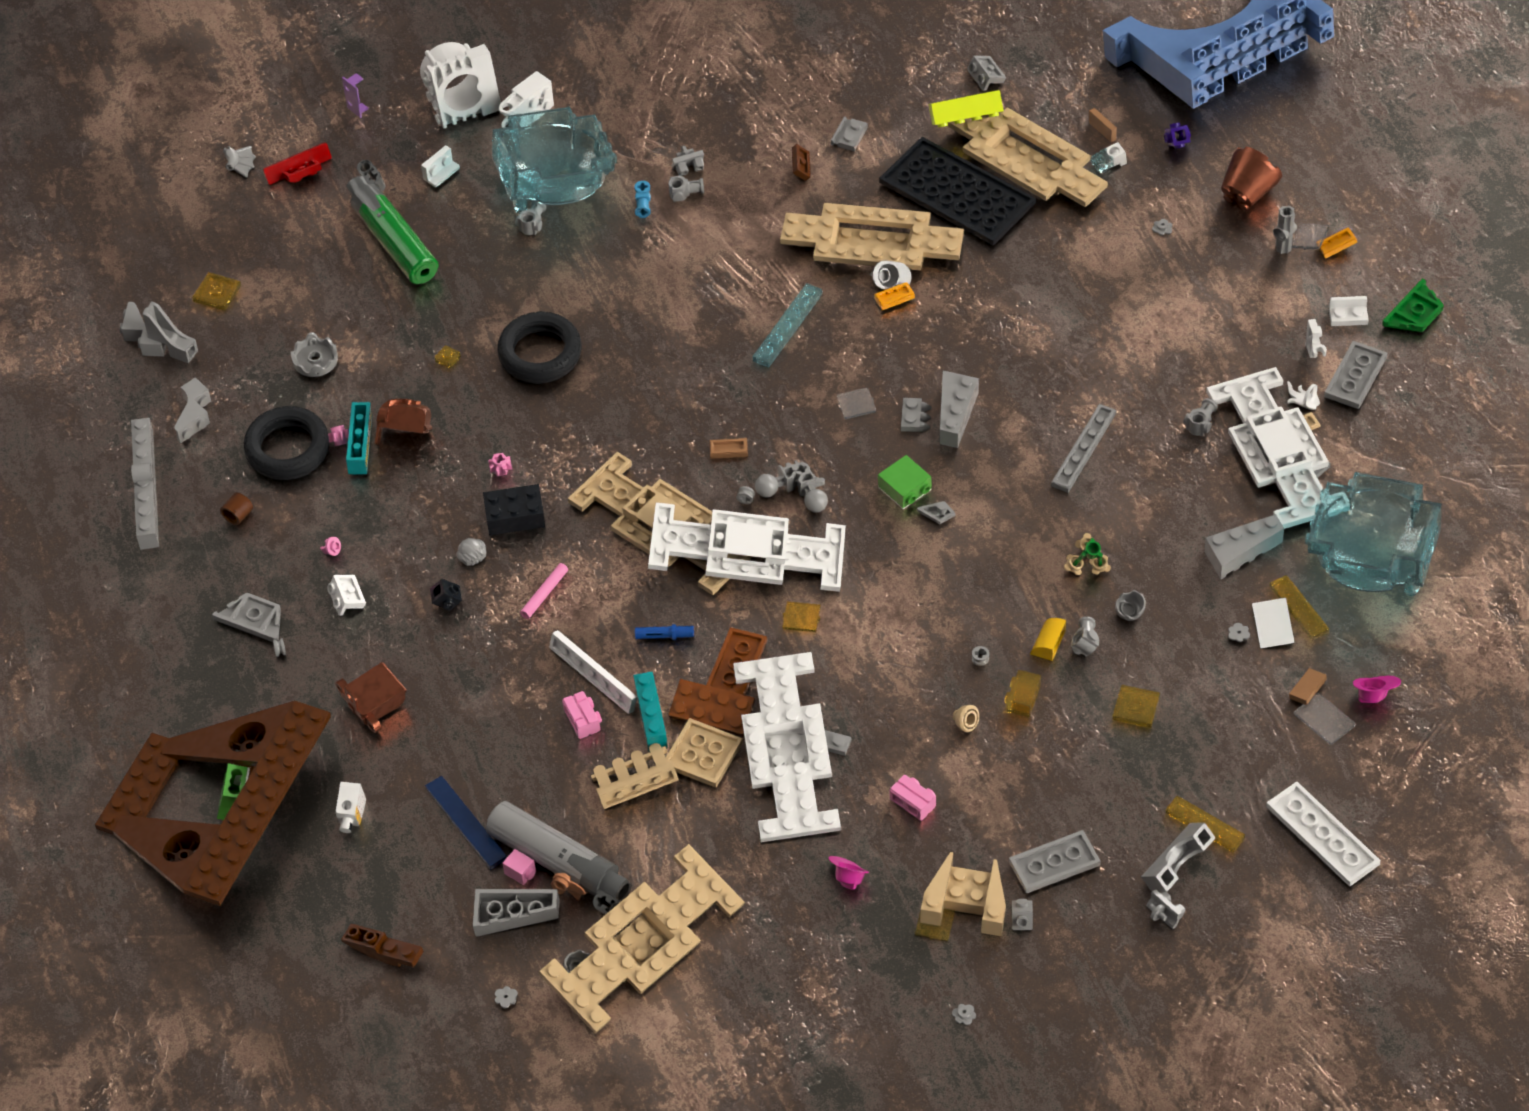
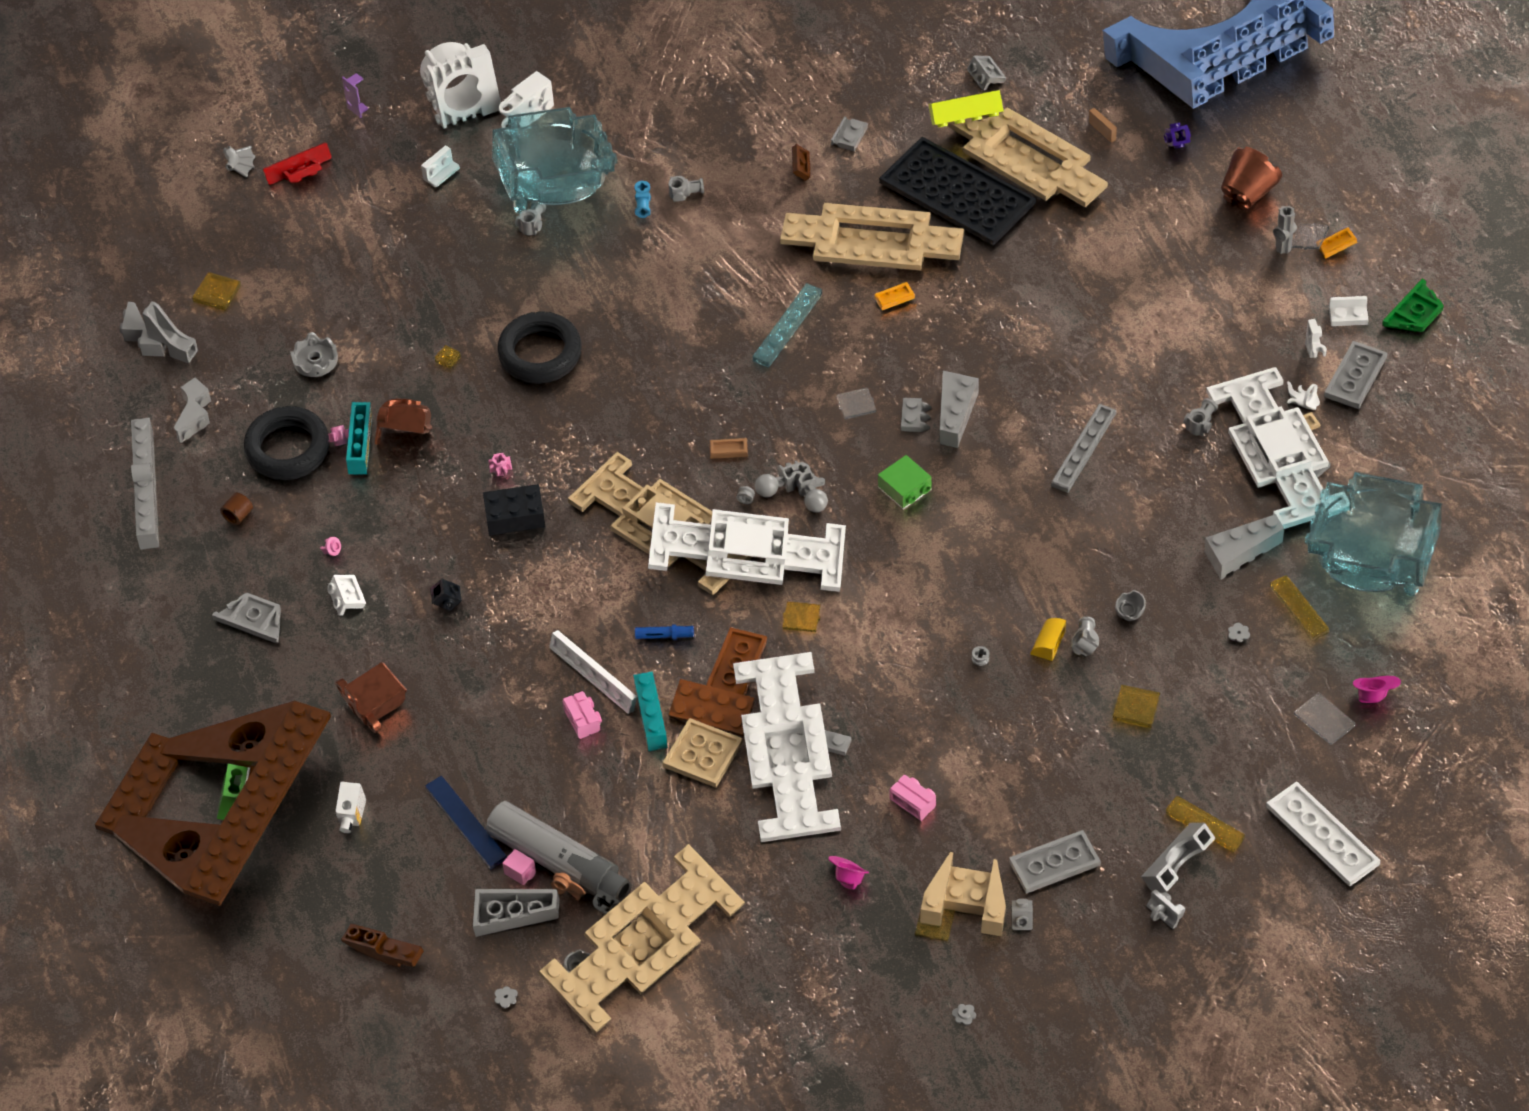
(279, 647): light grey bush -> none
(389, 225): green piece -> none
(471, 551): light grey hair -> none
(544, 590): bright pink piece -> none
(637, 784): tan fence -> none
(687, 158): light grey hips -> none
(890, 274): light grey piece -> none
(937, 512): light grey piece -> none
(966, 718): tan brick -> none
(1023, 693): clear yellow brick -> none
(1091, 550): tan plant -> none
(1109, 158): leg -> none
(1162, 227): light grey plant -> none
(1273, 623): white sticker -> none
(1307, 686): medium nougat tile -> none

